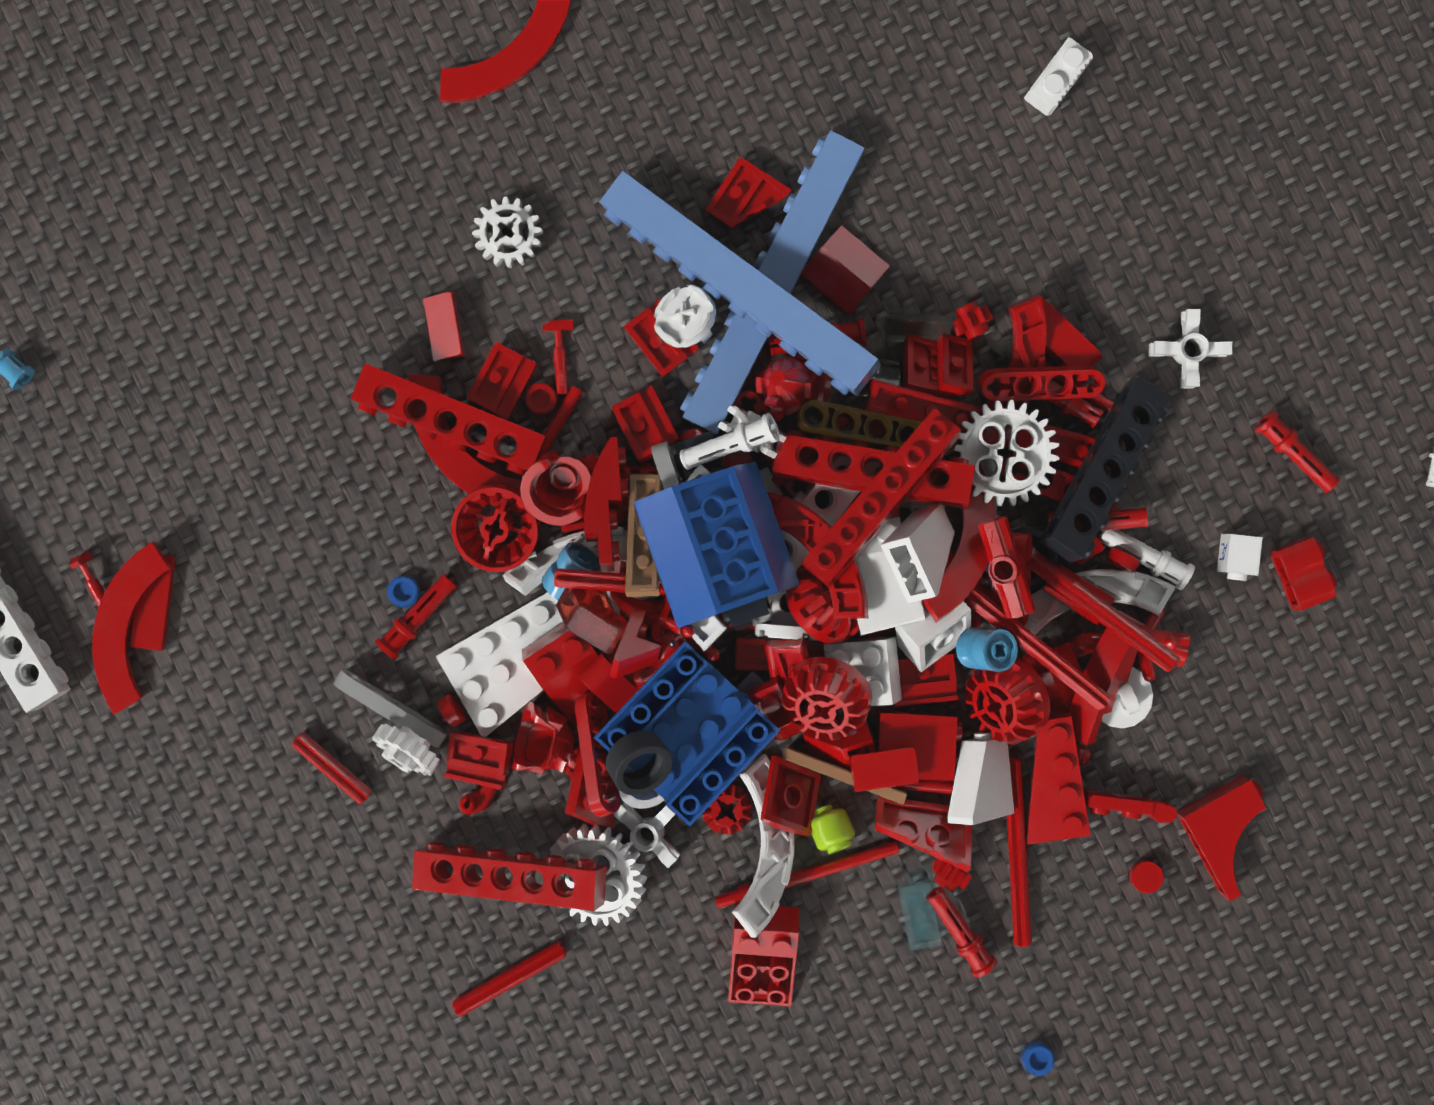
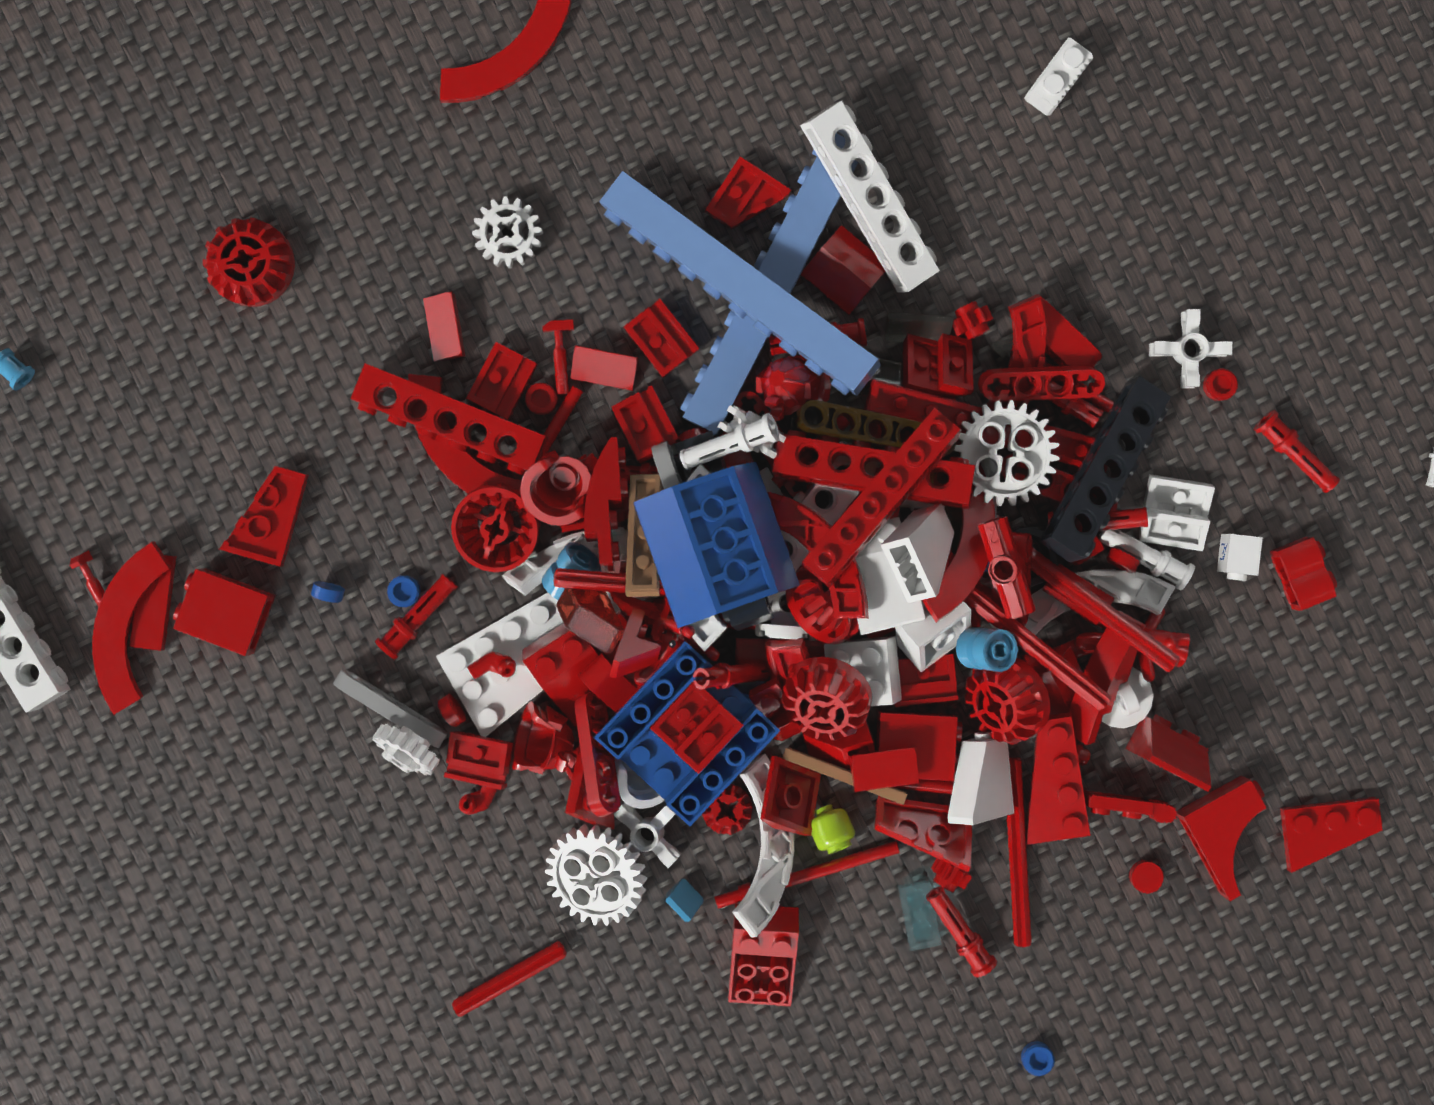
(223, 611): none -> red brick
(270, 267): none -> red gear
(270, 520): none -> red wing
(327, 592): none -> blue tile
(331, 768): red axle -> none
(432, 876): red brick -> none
(493, 662): none -> red arm
(604, 368): none -> slope
(629, 748): black tyre -> none
(684, 899): none -> dark azure slope
(685, 316): white tile -> none
(696, 727): none -> red slope
(725, 675): none -> red pin
(854, 191): none -> white brick
(1172, 751): none -> red slope
(1177, 512): none -> white slope
(1220, 384): none -> red tile
(1325, 828): none -> red wing

